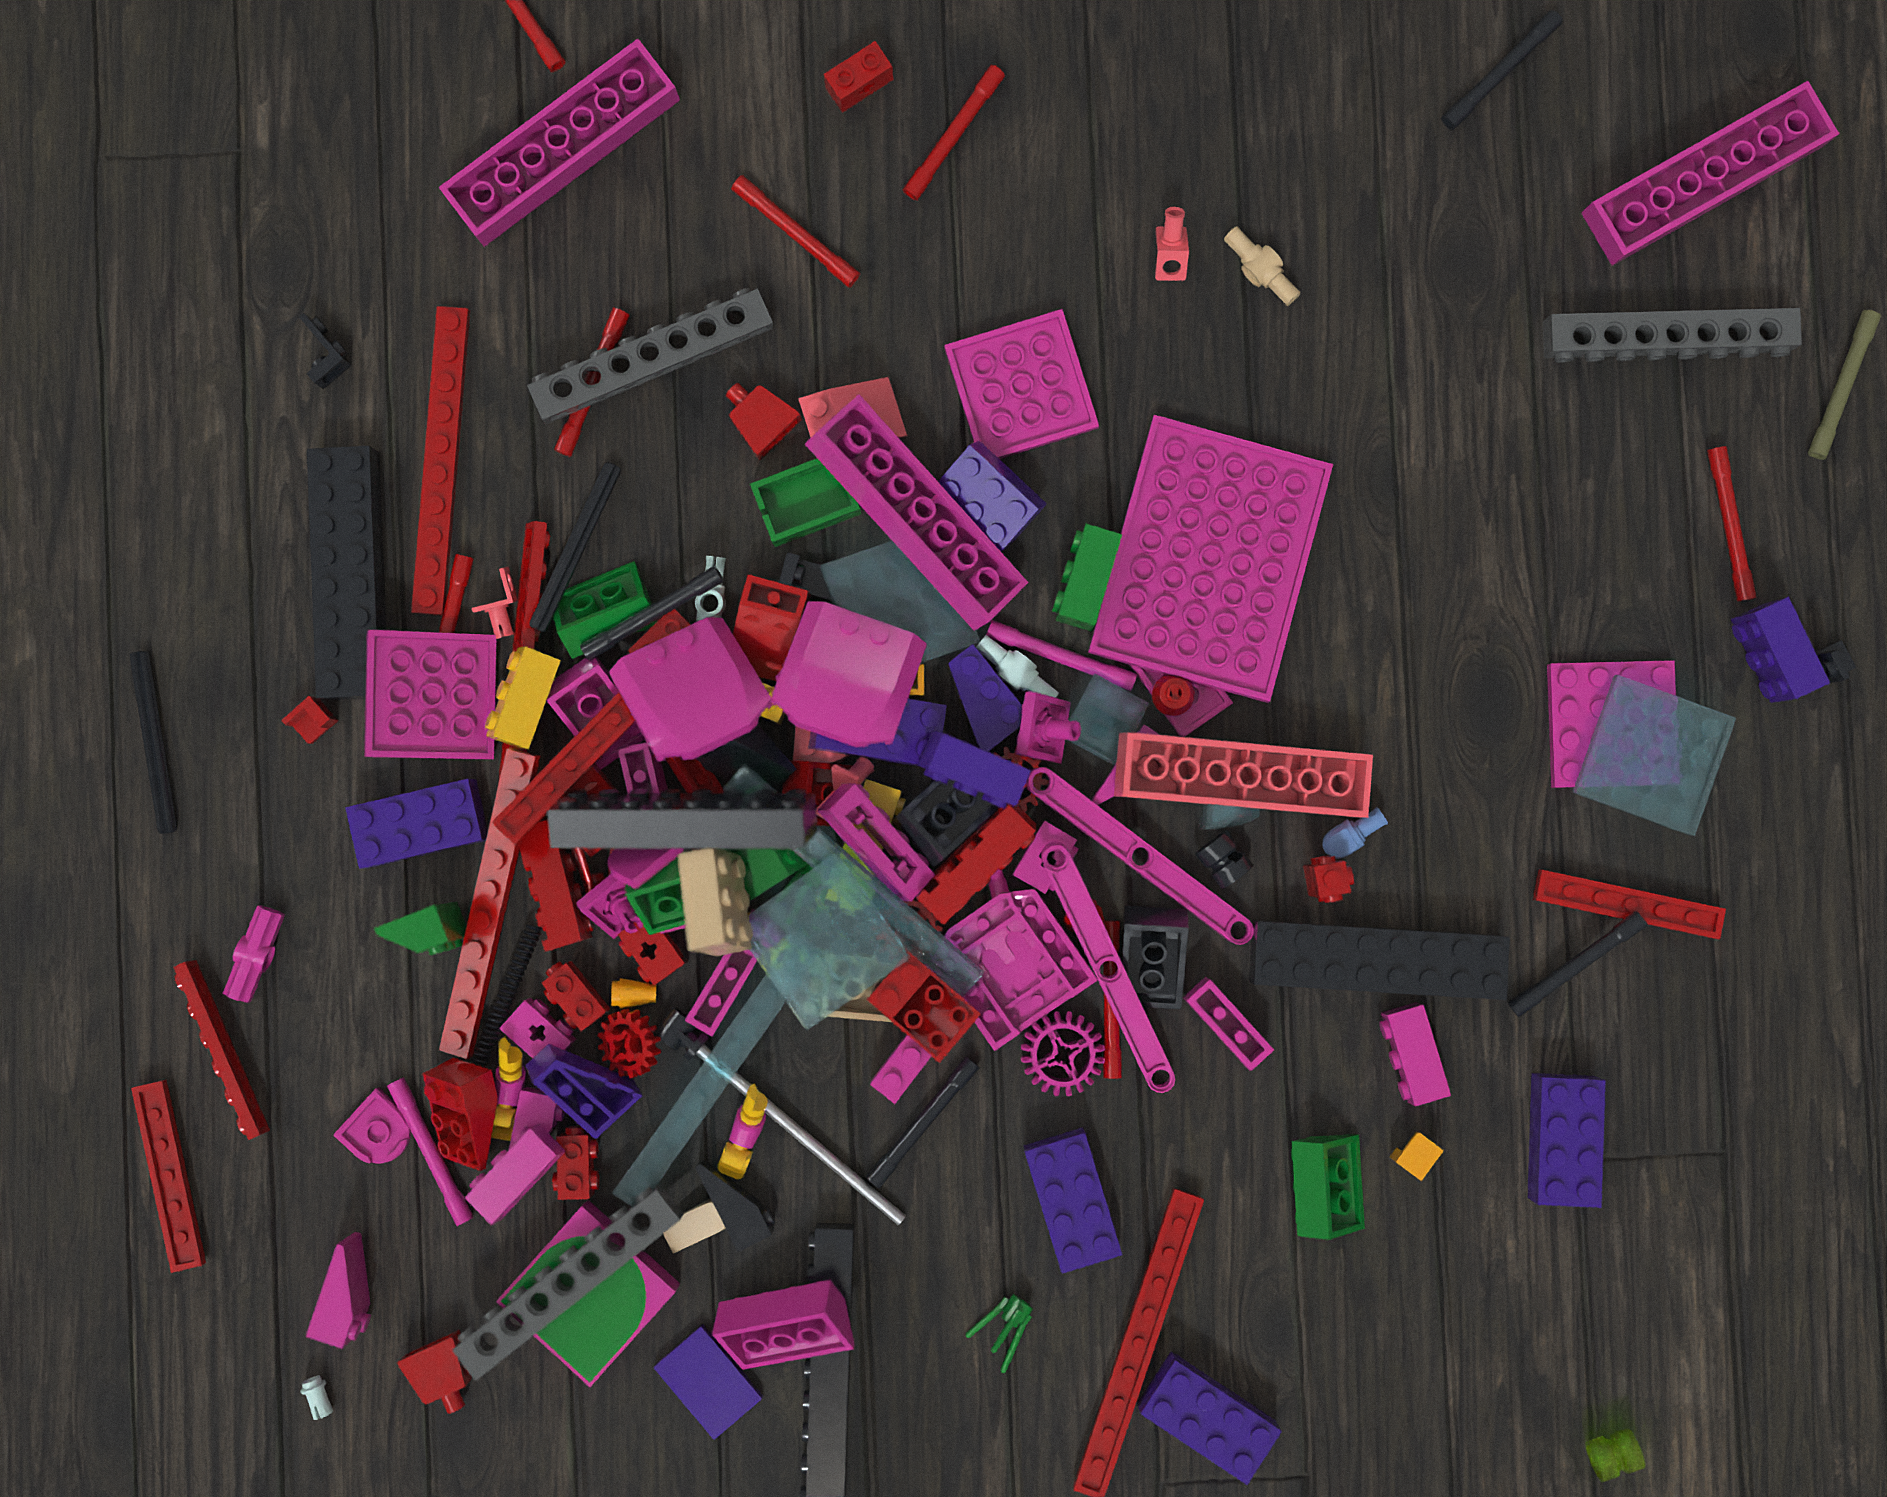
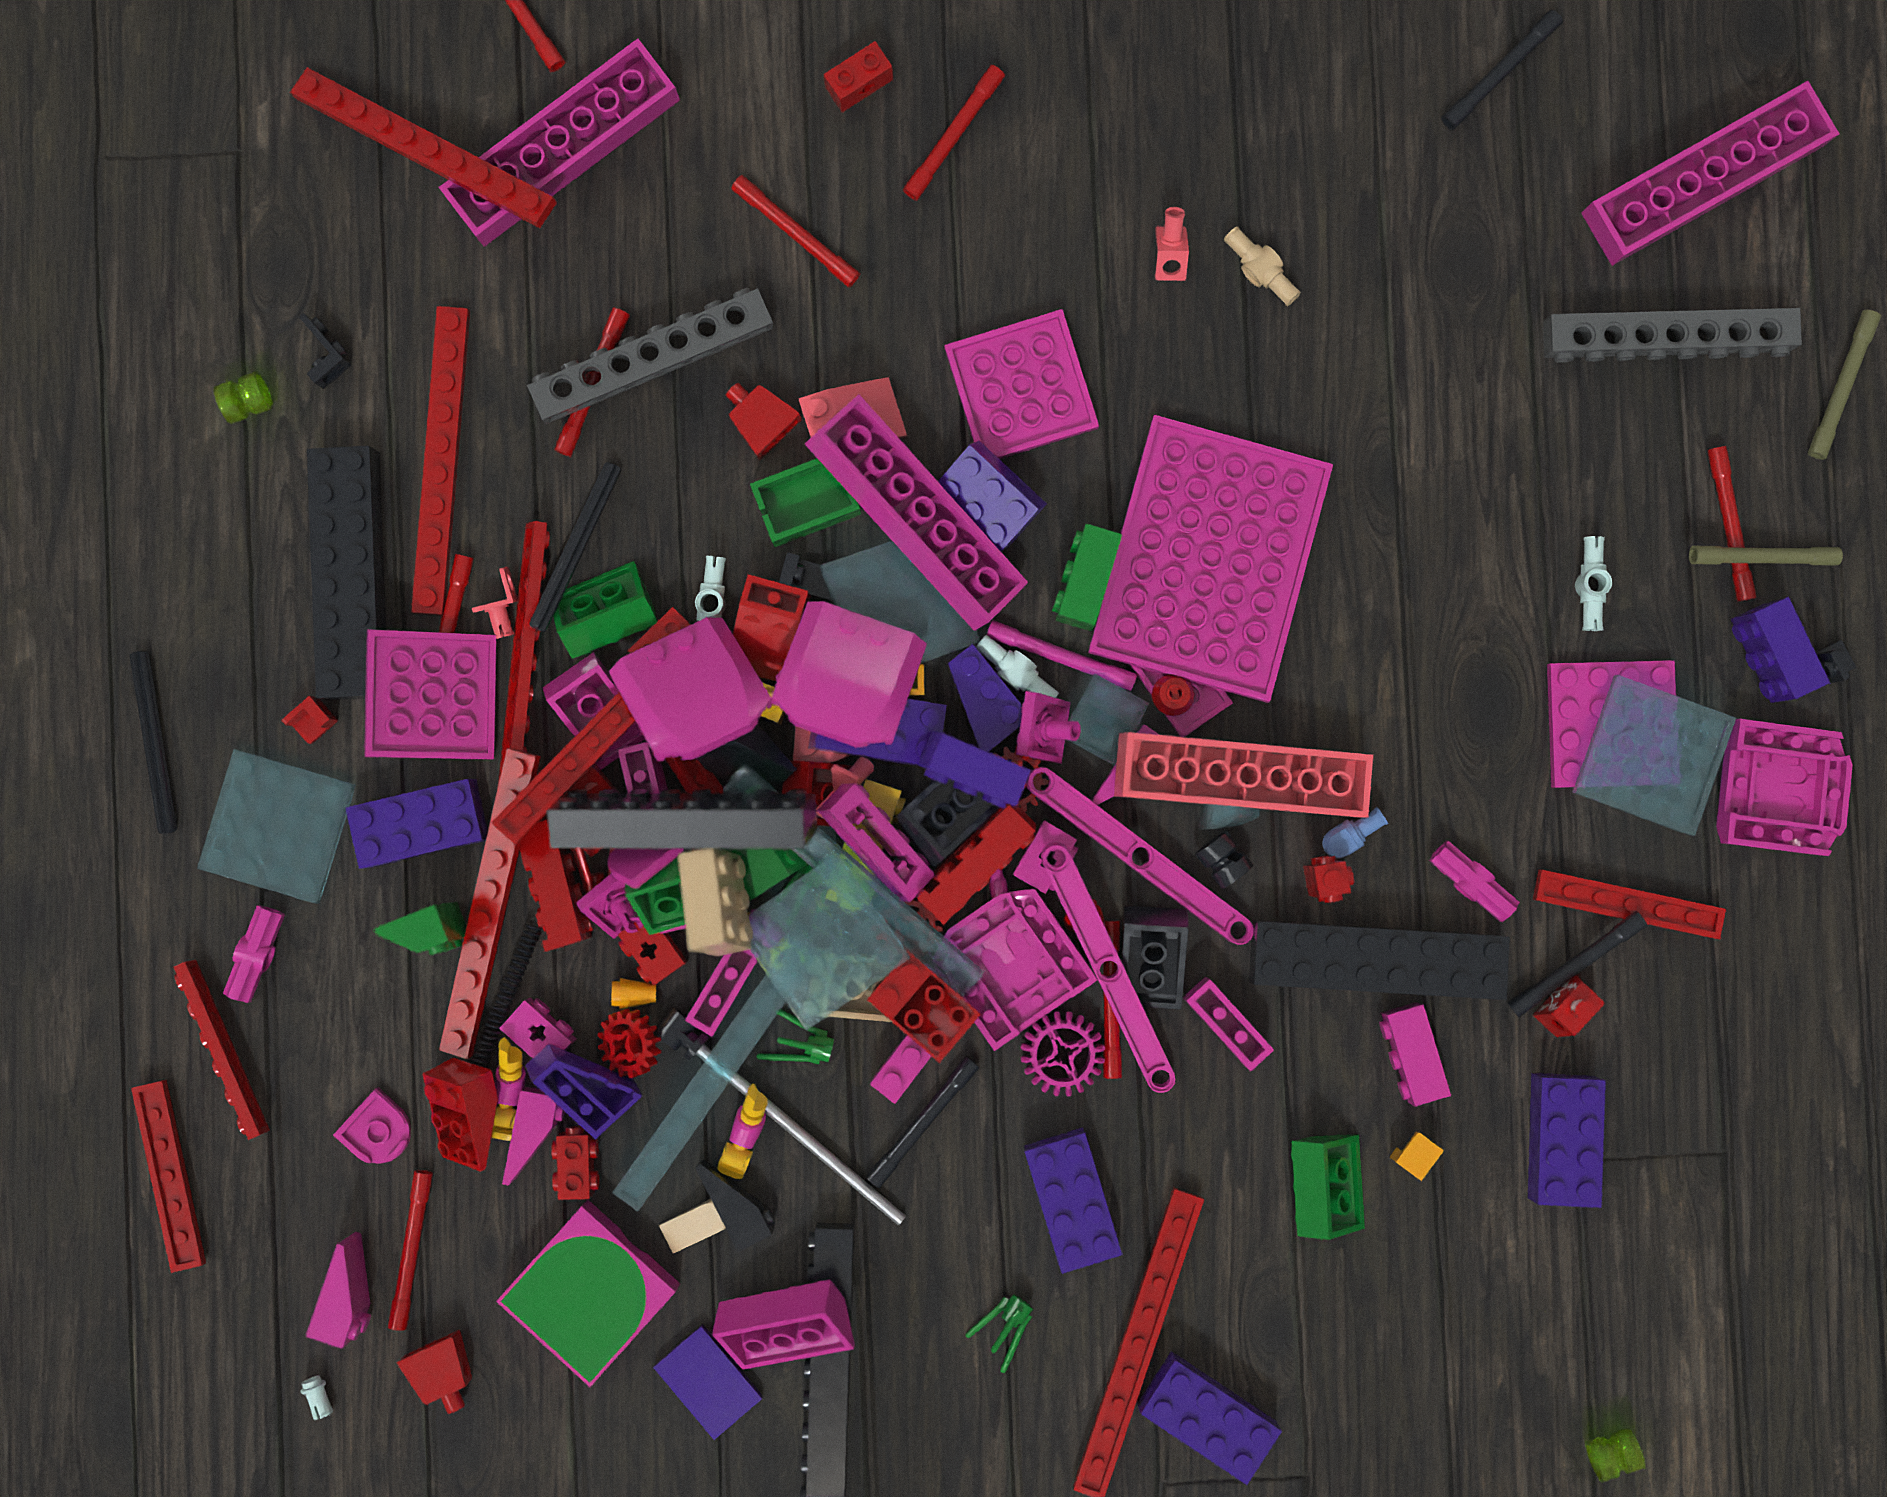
(253, 393): none -> clear neon green wheel
(276, 826): none -> clear light blue plate
(418, 1199): none -> red piece
(424, 148): none -> red plate
(452, 1196): dark pink piece -> none
(480, 1356): dark grey brick -> none
(514, 1173): dark pink brick -> none
(521, 697): yellow brick -> none
(574, 994): red brick -> none
(695, 587): black piece -> none
(816, 1047): none -> green plant
(1474, 881): none -> dark pink piece
(1570, 1006): none -> red torso
(1595, 568): none -> light aqua pin
(1783, 788): none -> dark pink wedge
(1814, 556): none -> olive piece

